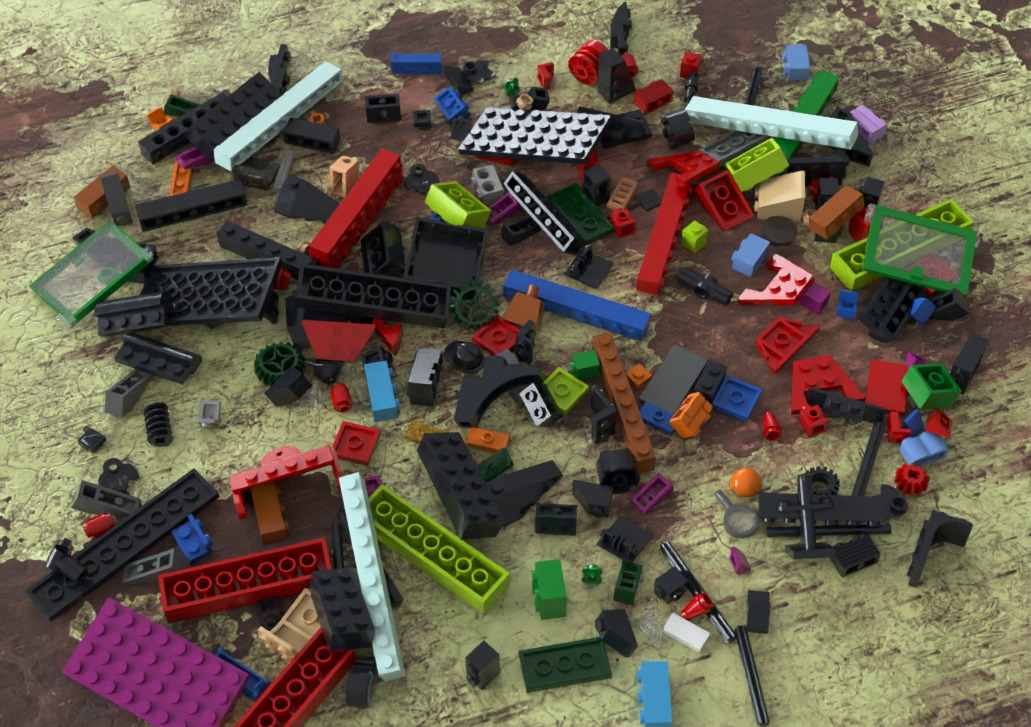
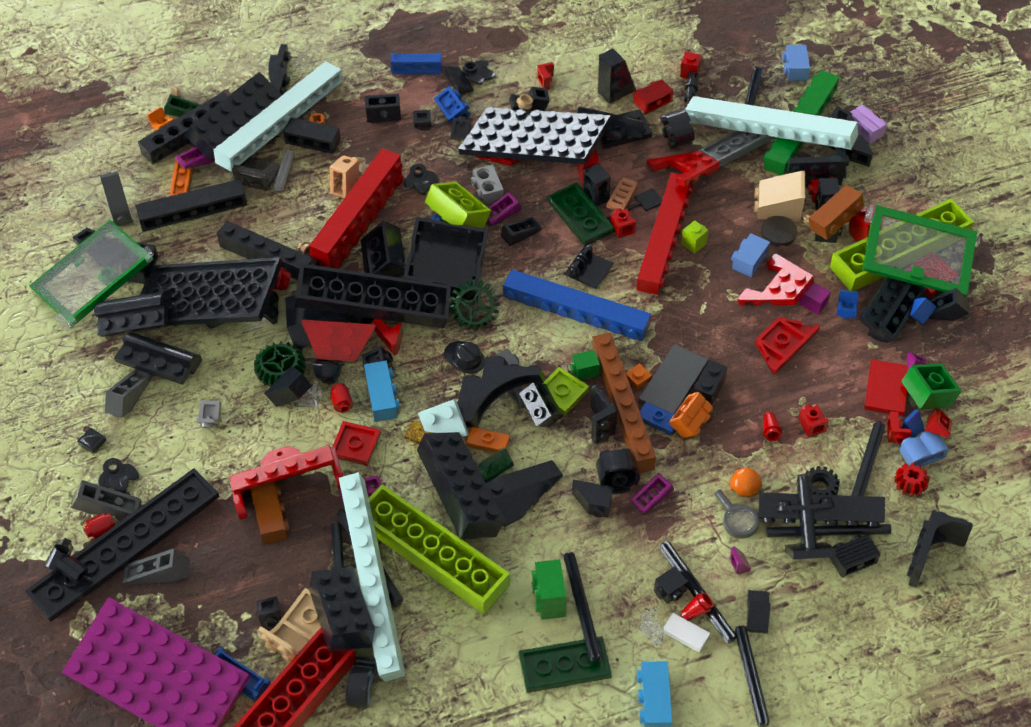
(93, 198): dark orange brick -> none
(158, 424): black piece -> none
(192, 540): blue bracket -> none
(241, 580): red brick -> none
(304, 200): black wedge -> none
(425, 376): black wedge -> none
(444, 419): none -> light aqua wing
(482, 665): black brick -> none
(496, 336): red plate -> none
(511, 86): green plate -> none
(525, 342): black bracket -> none
(526, 307): dark orange torso -> none
(544, 213): black brick -> none
(555, 519): black bracket -> none
(582, 607): none -> black axle
(585, 62): red wheel -> none
(592, 574): green plate -> none
(616, 631): black slope -> none
(620, 29): black slope -> none
(624, 539): black hinge -> none
(626, 594): dark green slope -> none
(631, 63): red brick -> none
(705, 286): black piece -> none
(723, 201): red slope -> none
(736, 398): blue plate -> none
(757, 164): lime brick -> none
(821, 374): red wing -> none
(845, 406): black bracket -> none
(872, 191): black brick -> none
(891, 500): black plate -> none
(968, 360): black window -> none

